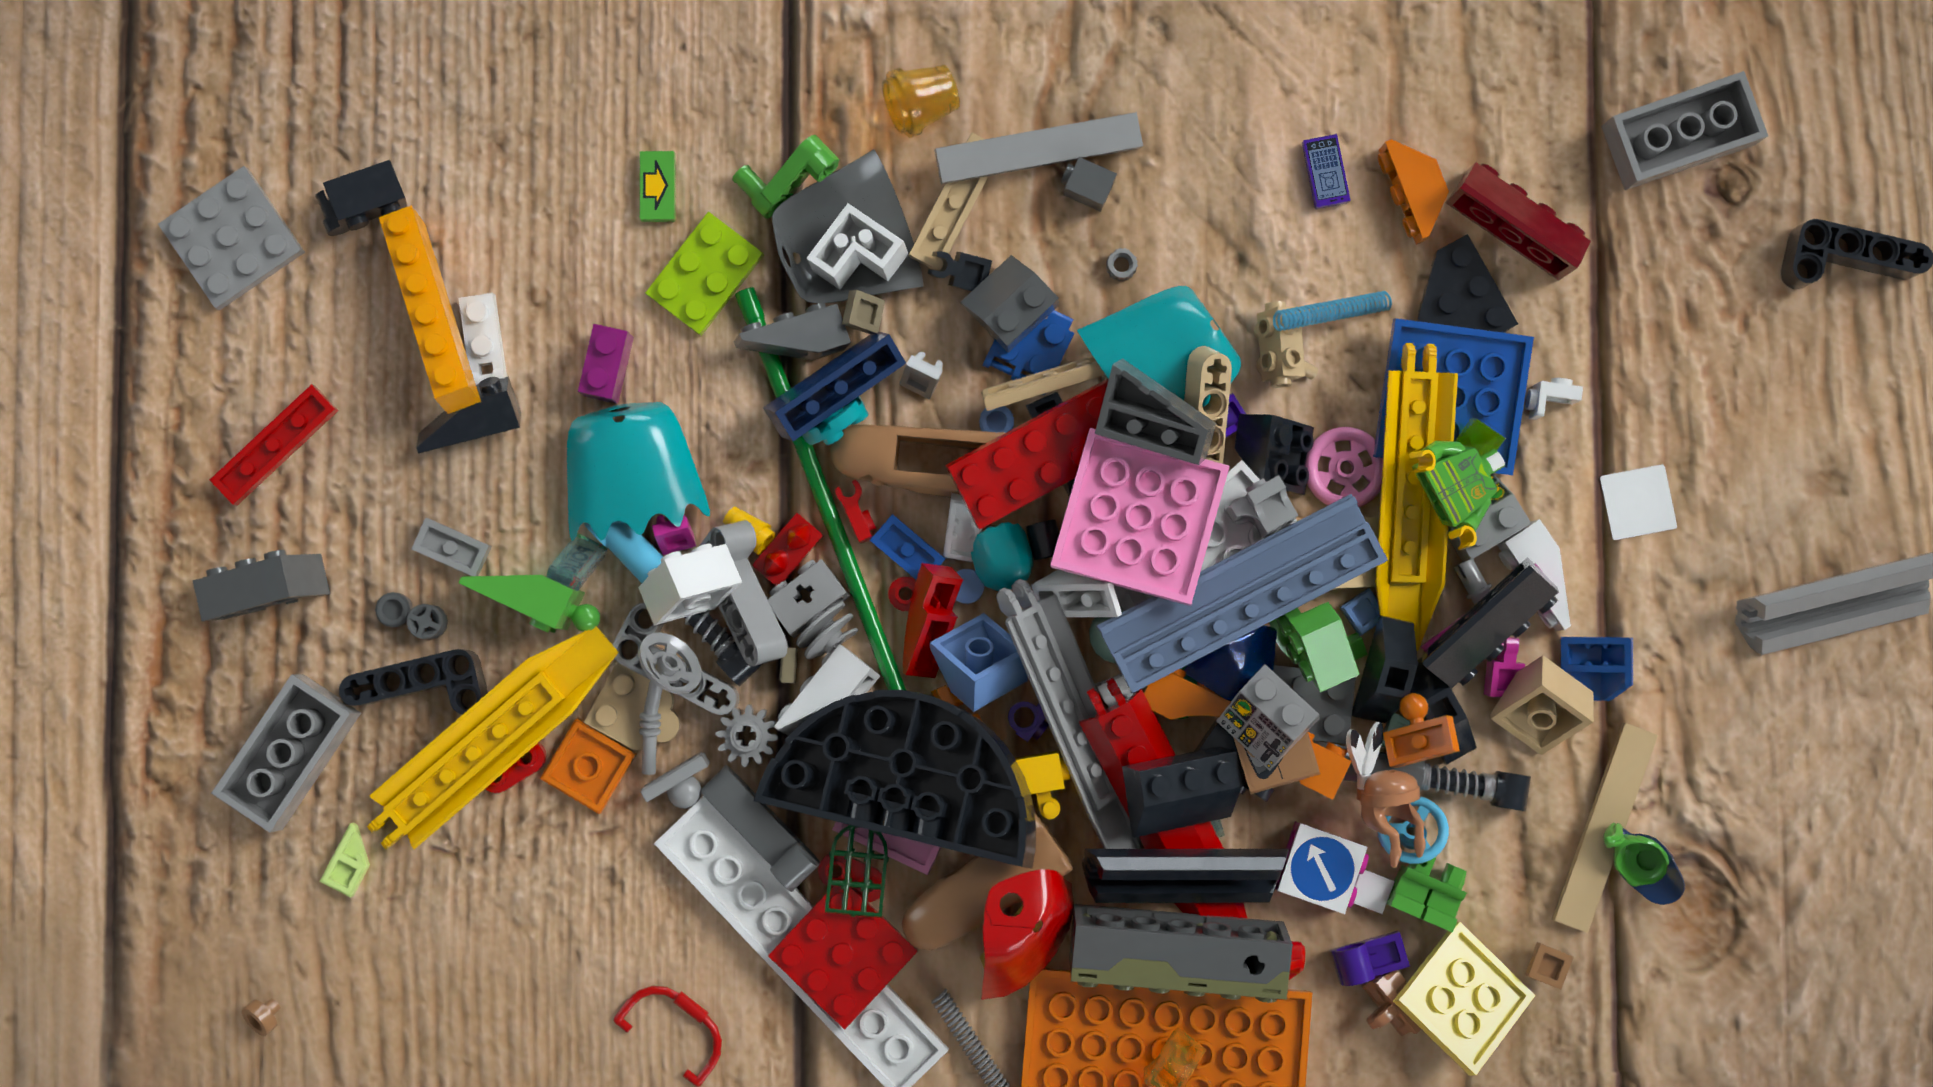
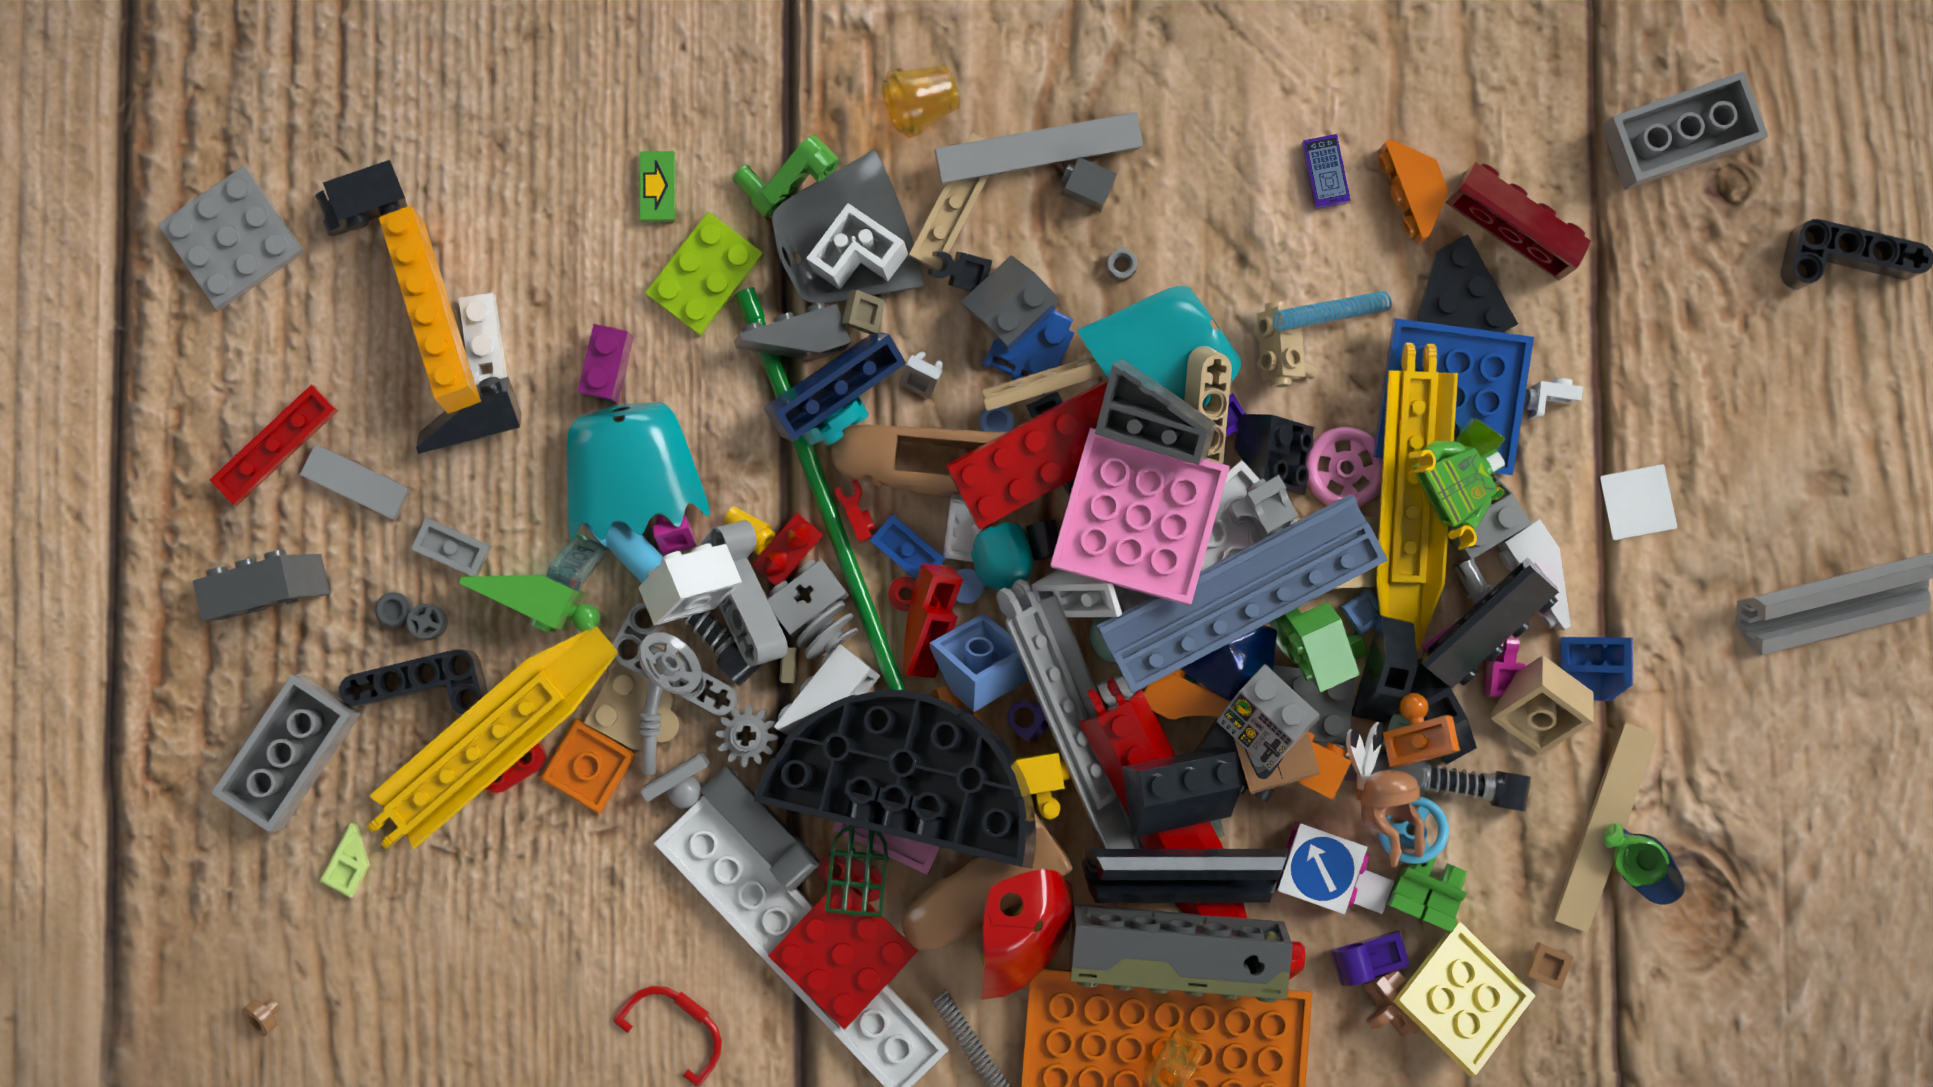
(355, 482): none -> light grey tile

